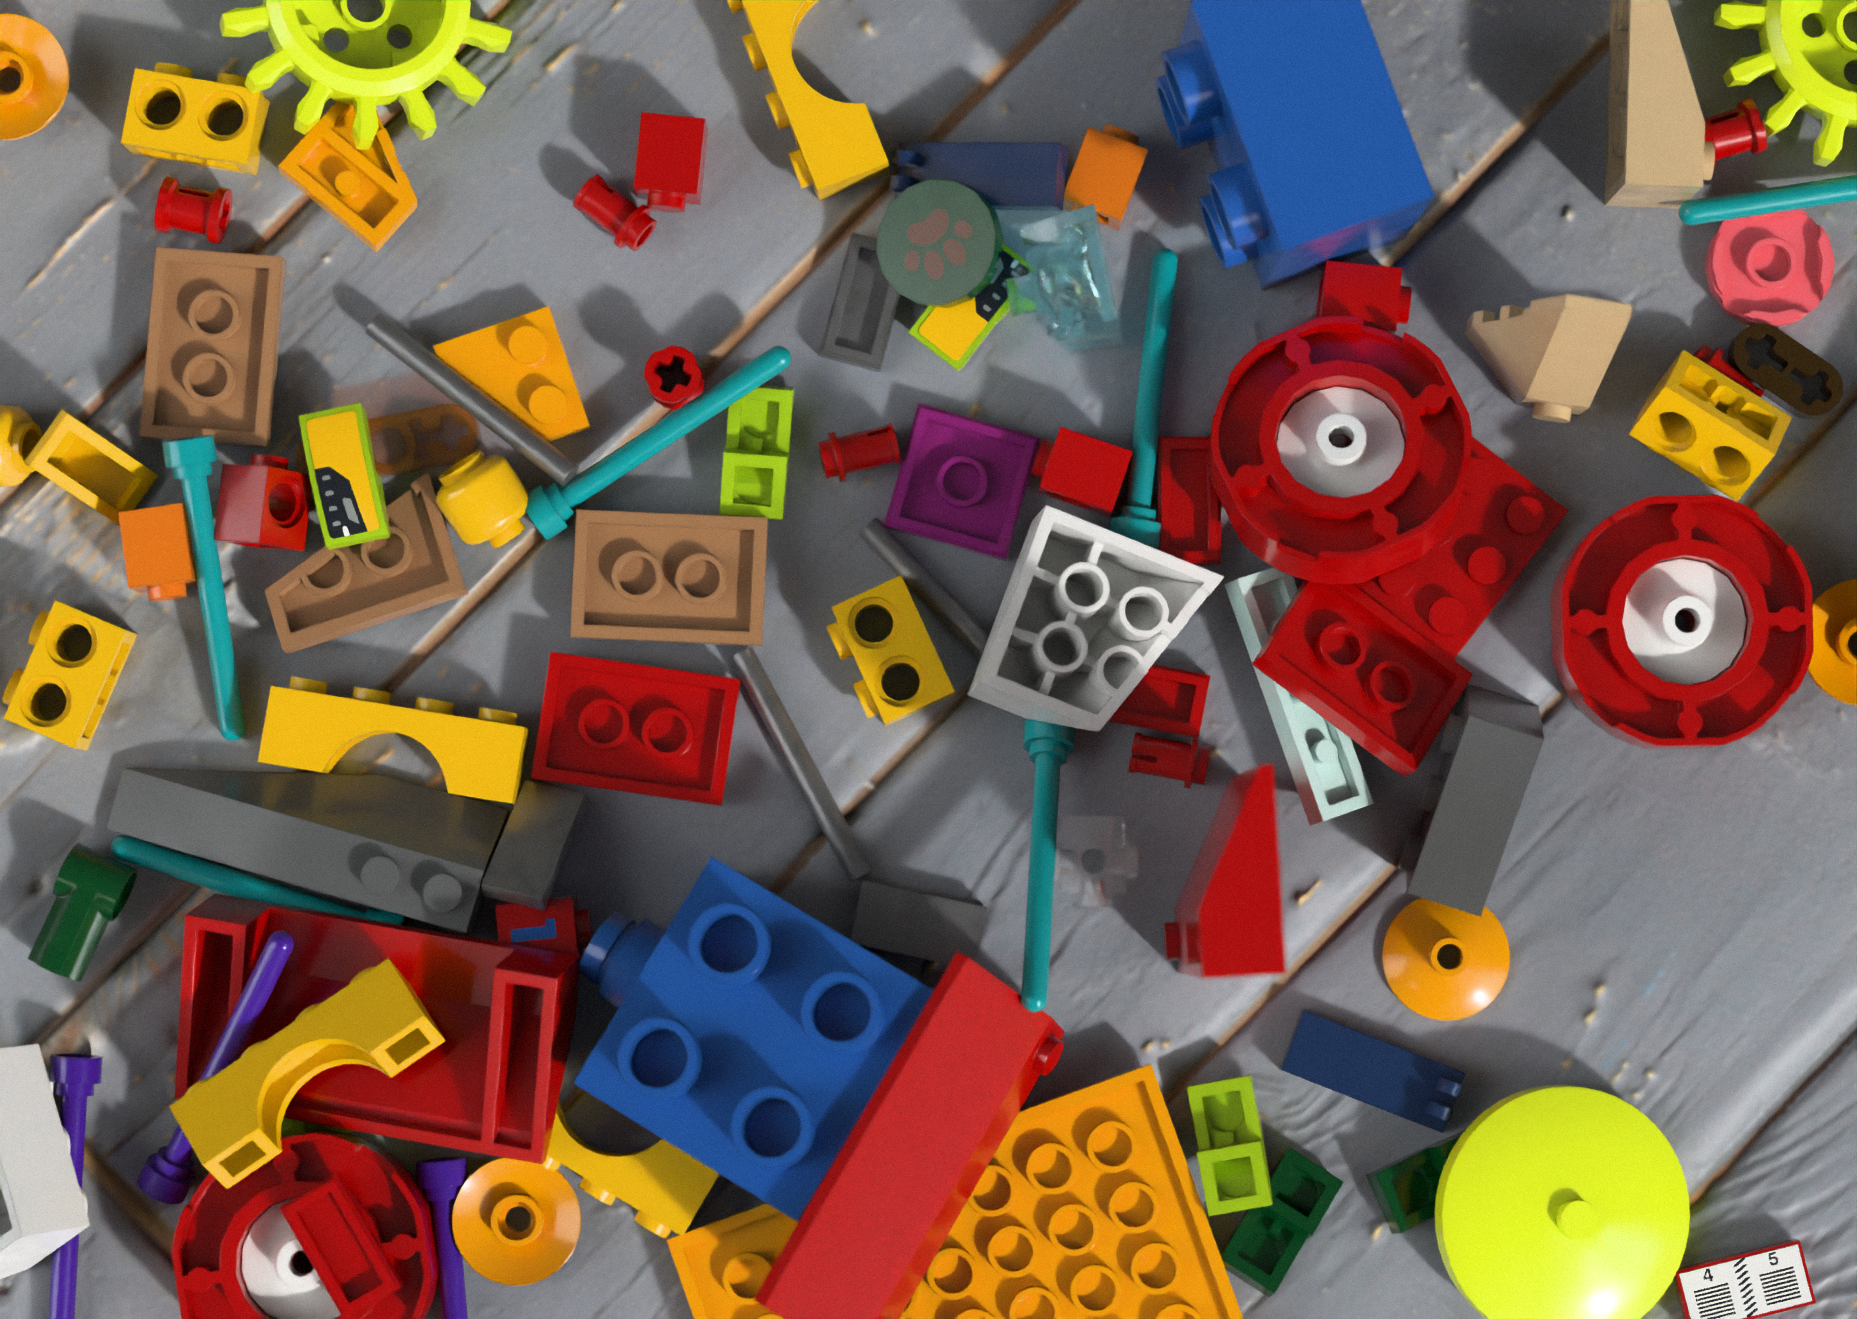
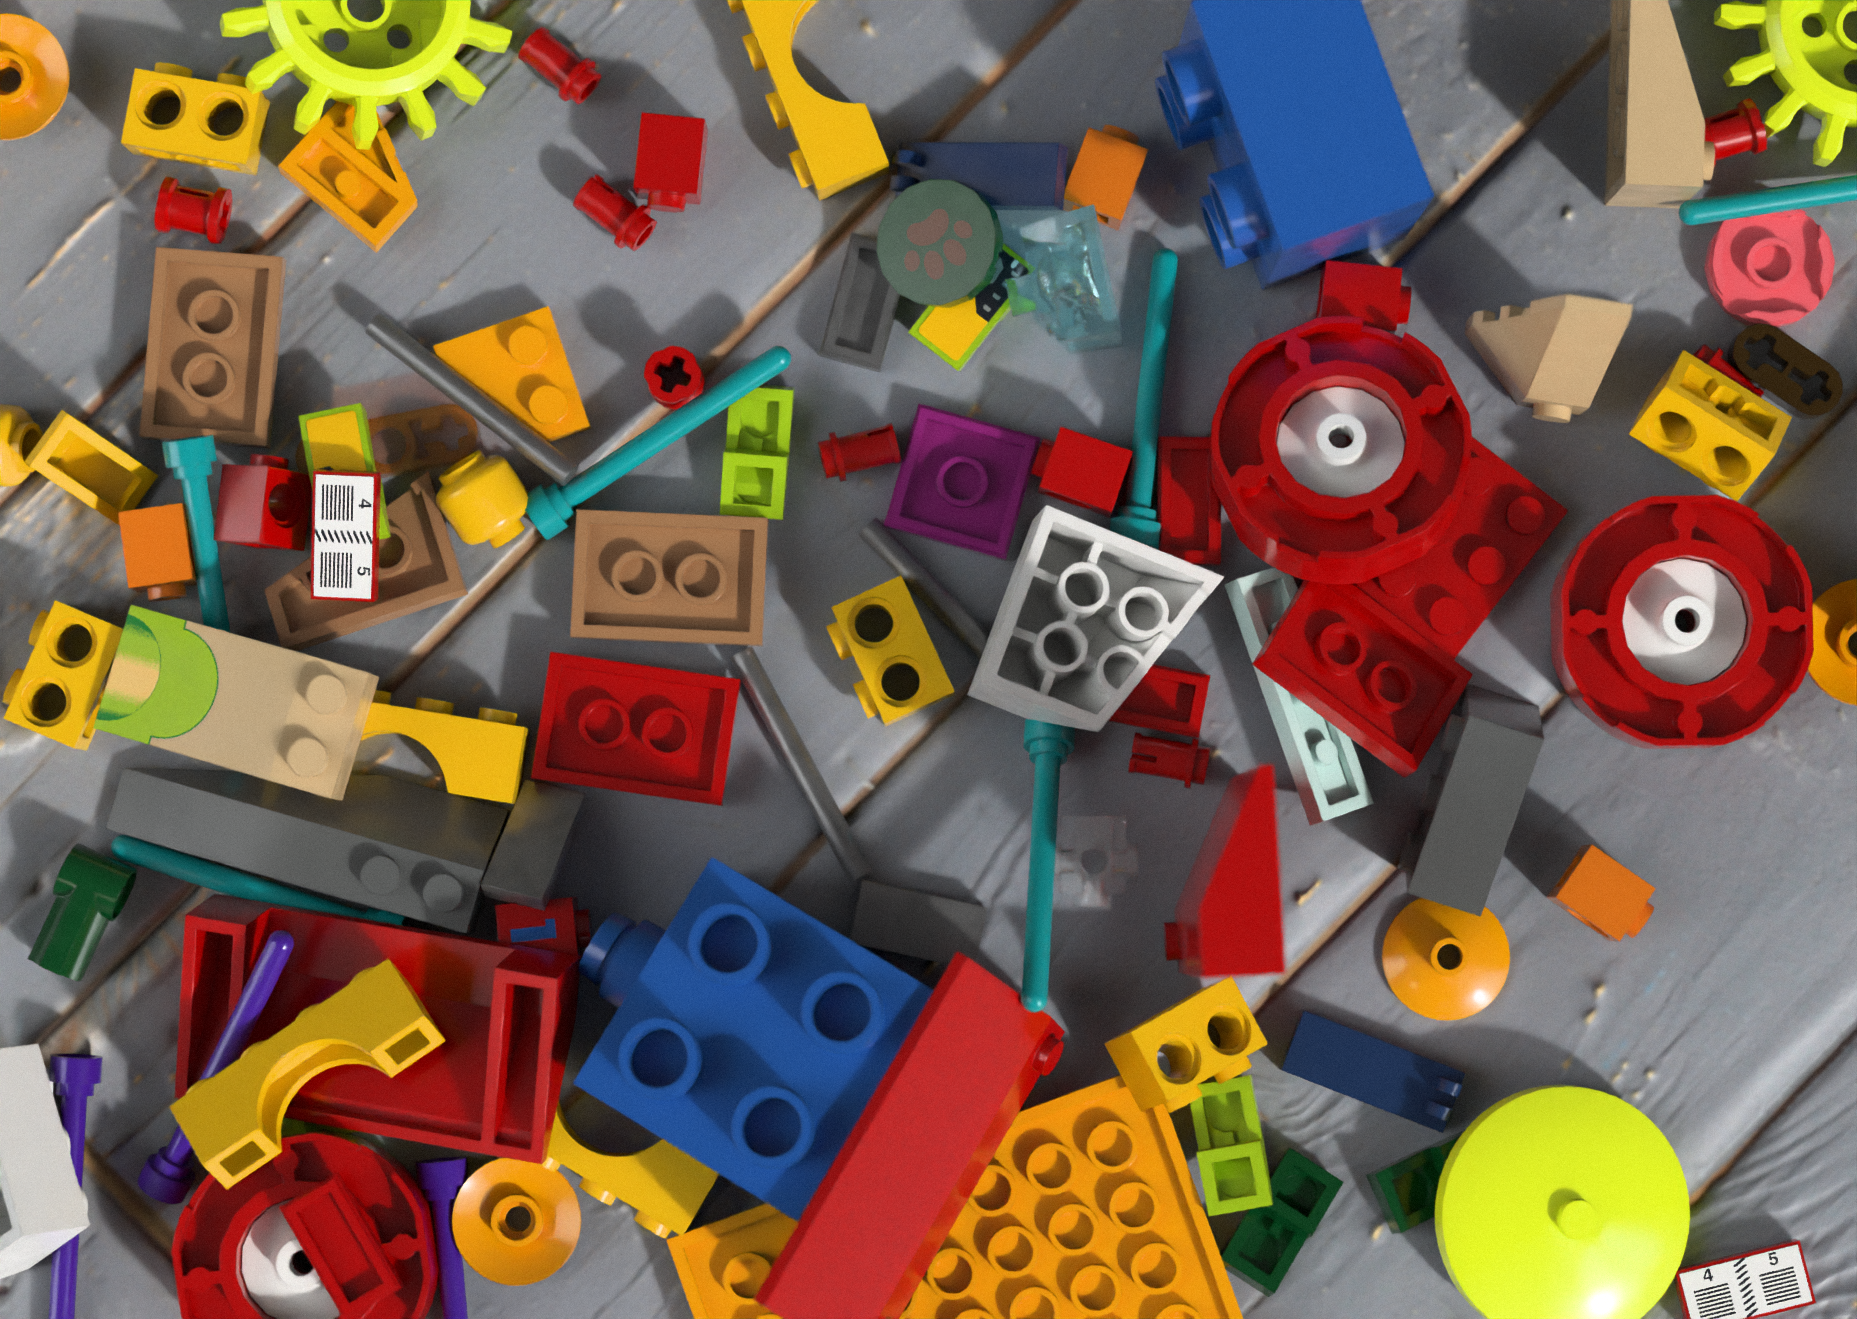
(236, 702): none -> tan slope
(345, 535): none -> white tile
(560, 66): none -> red pin
(1184, 1039): none -> yellow brick
(1603, 894): none -> orange brick

